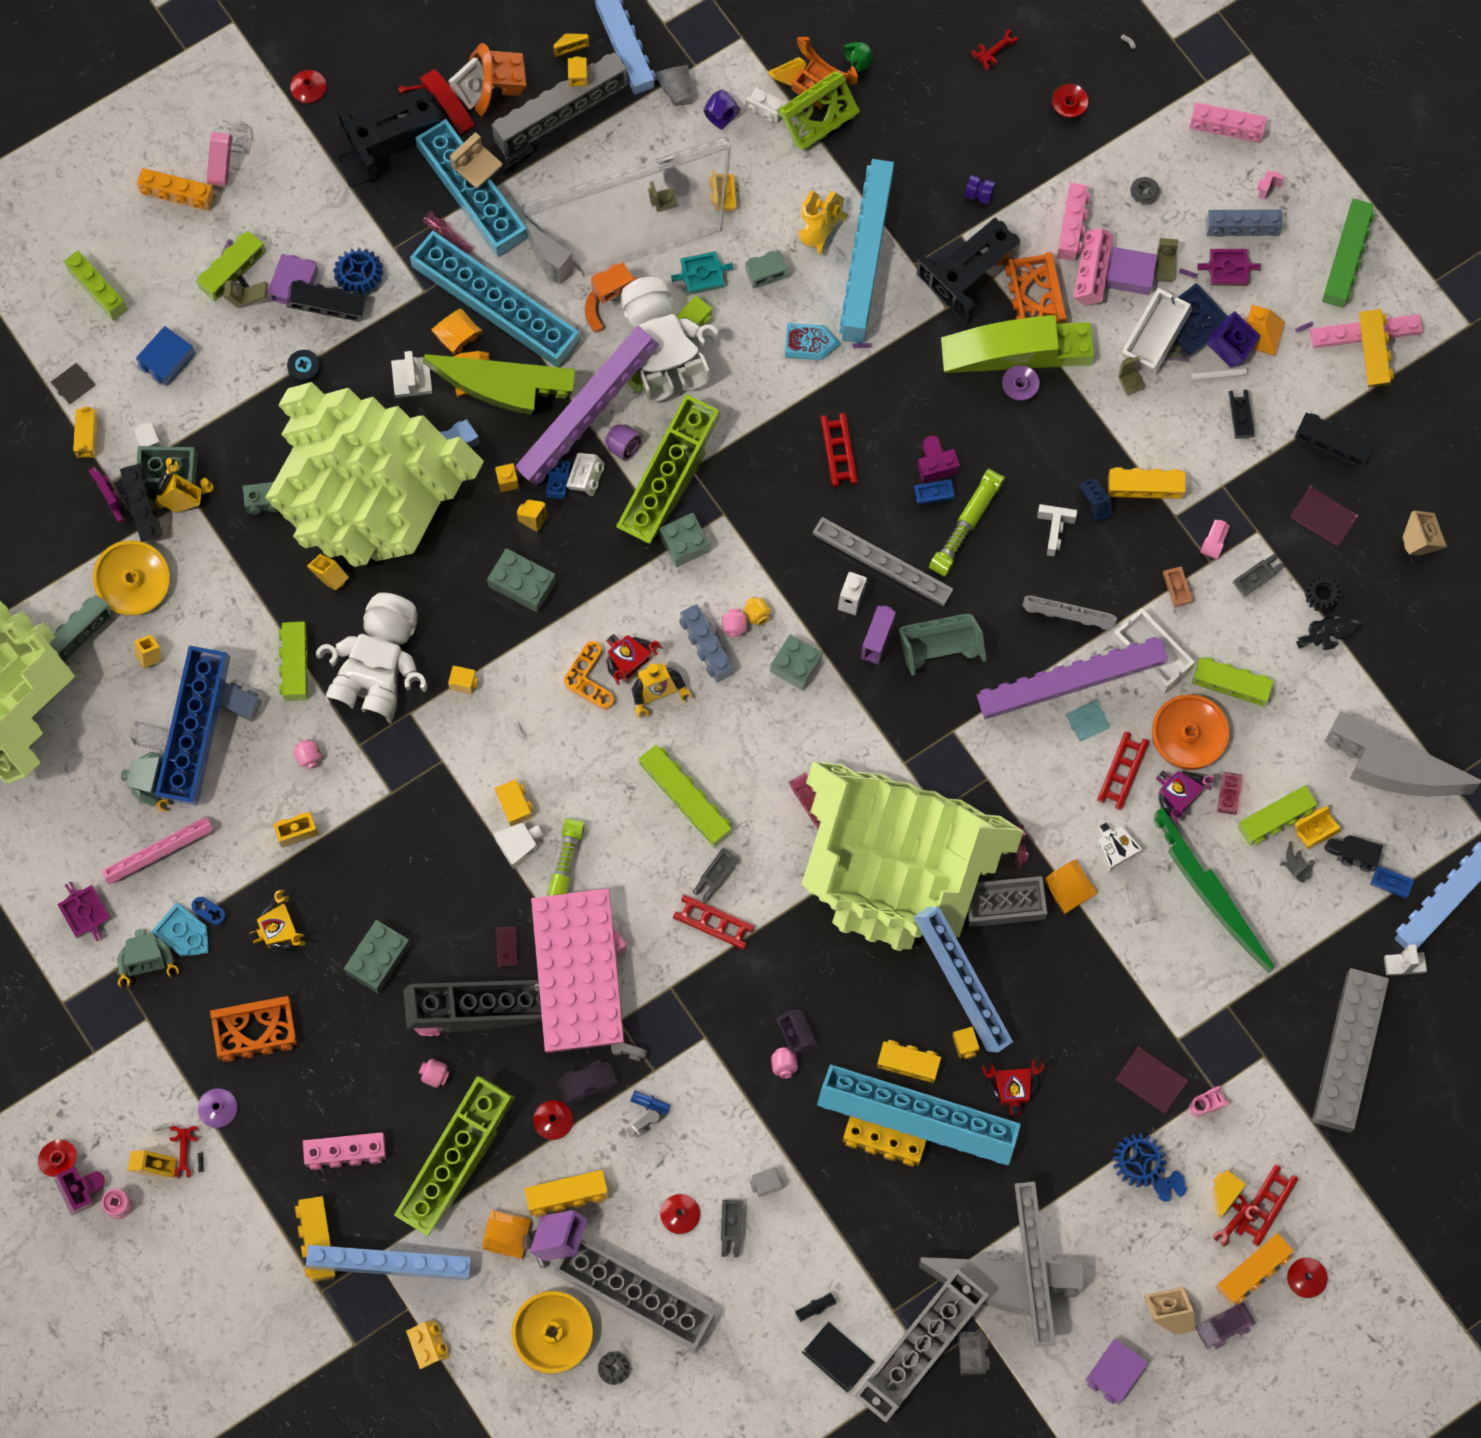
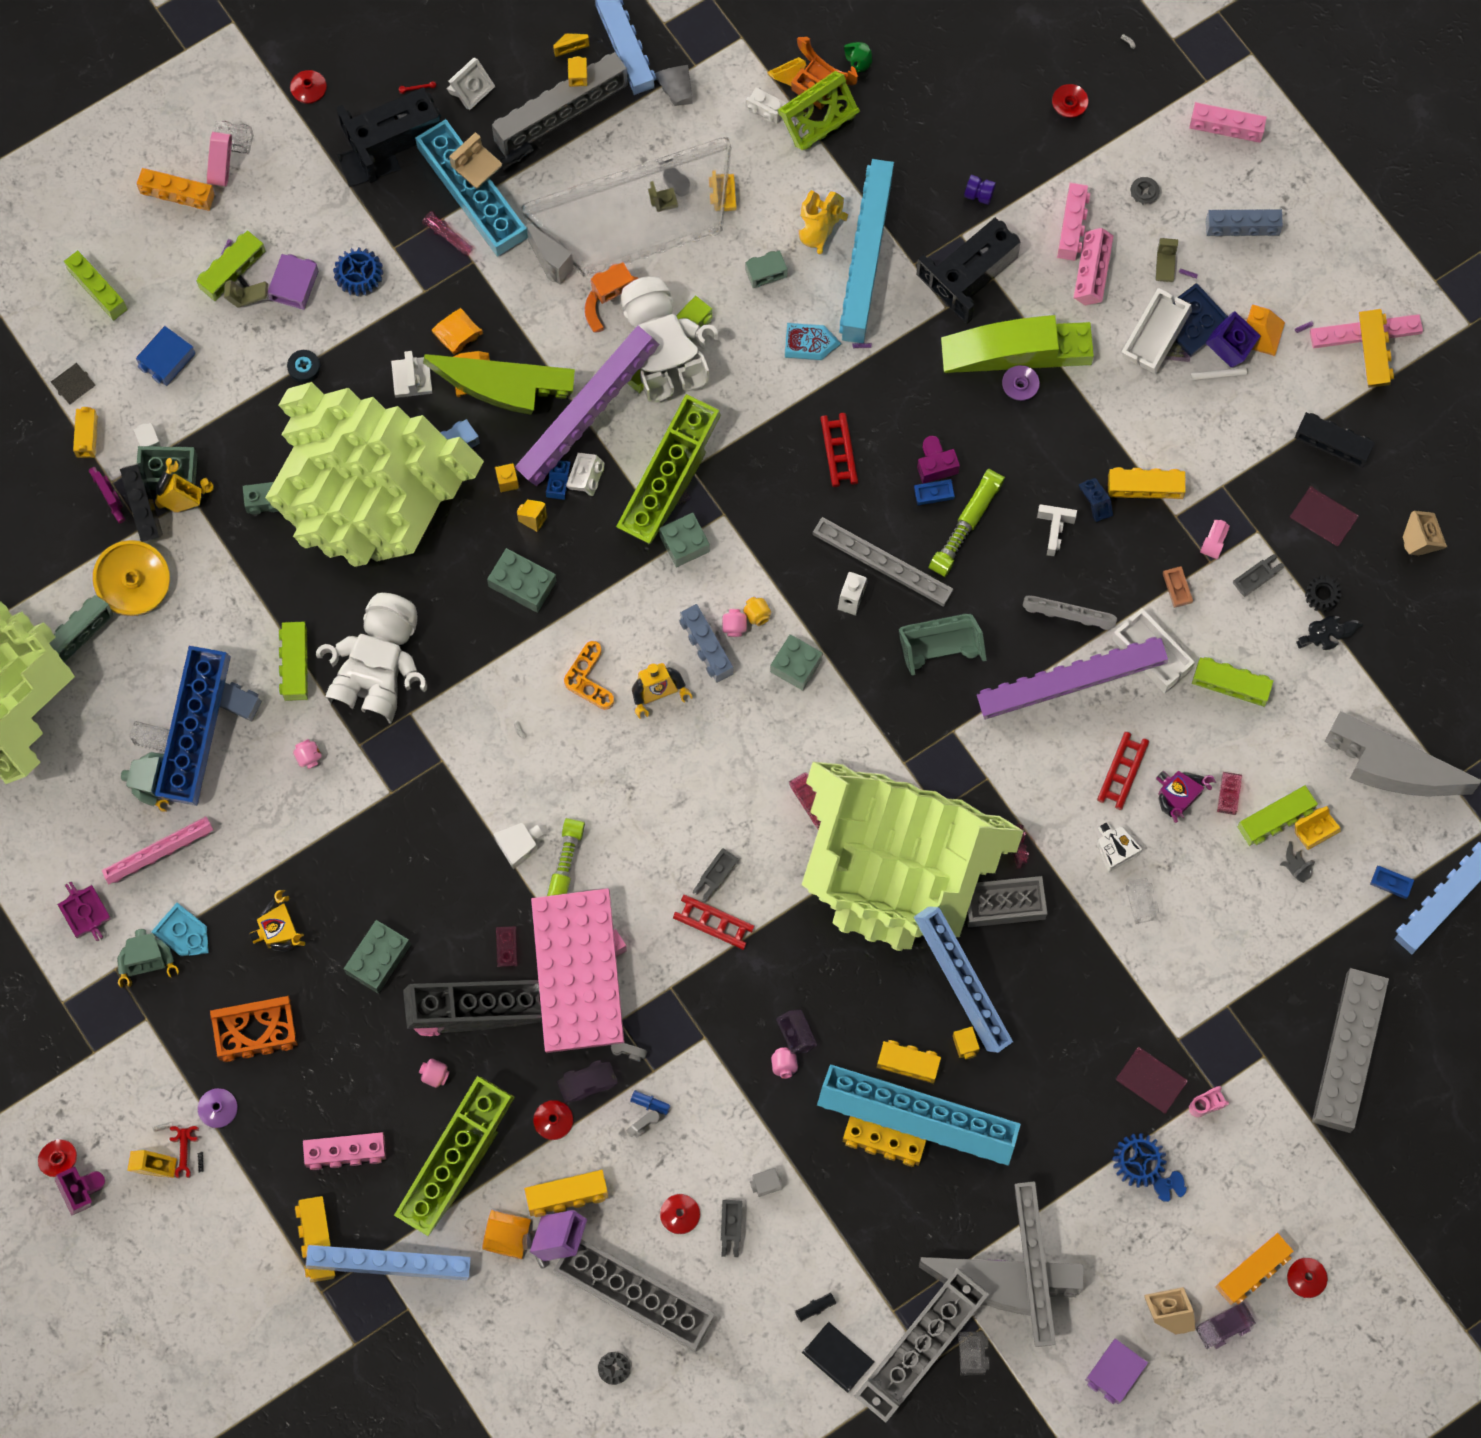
(116, 1204): bright pink wheel -> none
(147, 651): yellow brick -> none
(206, 914): blue beam -> none
(295, 829): yellow brick -> none
(325, 300): black brick -> none
(328, 571): yellow slope -> none
(427, 1343): yellow bracket -> none
(448, 101): red slope -> none
(463, 679): yellow brick -> none
(495, 299): medium azure brick -> none
(499, 70): orange piece -> none
(513, 802): yellow brick -> none
(549, 1311): yellow piece -> none
(624, 441): medium lavender piece -> none
(629, 655): red torso -> none
(685, 795): lime brick -> none
(702, 272): teal plate -> none
(721, 109): dark purple piece -> none
(878, 634): medium lavender brick -> none
(986, 57): red bar -> none
(1013, 1086): torso -> none
(1049, 272): orange fence -> none
(1070, 886): light orange slope -> none
(1087, 720): clear light blue piece -> none
(1129, 376): olive bracket -> none
(1131, 271): medium lavender brick -> none
(1190, 732): orange dish -> none
(1211, 891): green slope -> none
(1226, 1191): yellow slope -> none
(1229, 267): magenta plate -> none
(1241, 415): black hinge -> none
(1243, 1209): red bar -> none
(1270, 178): bright pink bracket -> none
(1279, 1202): red bar -> none
(1348, 252): bright green brick -> none
(1355, 852): black hinge -> none
(1405, 963): white bracket -> none

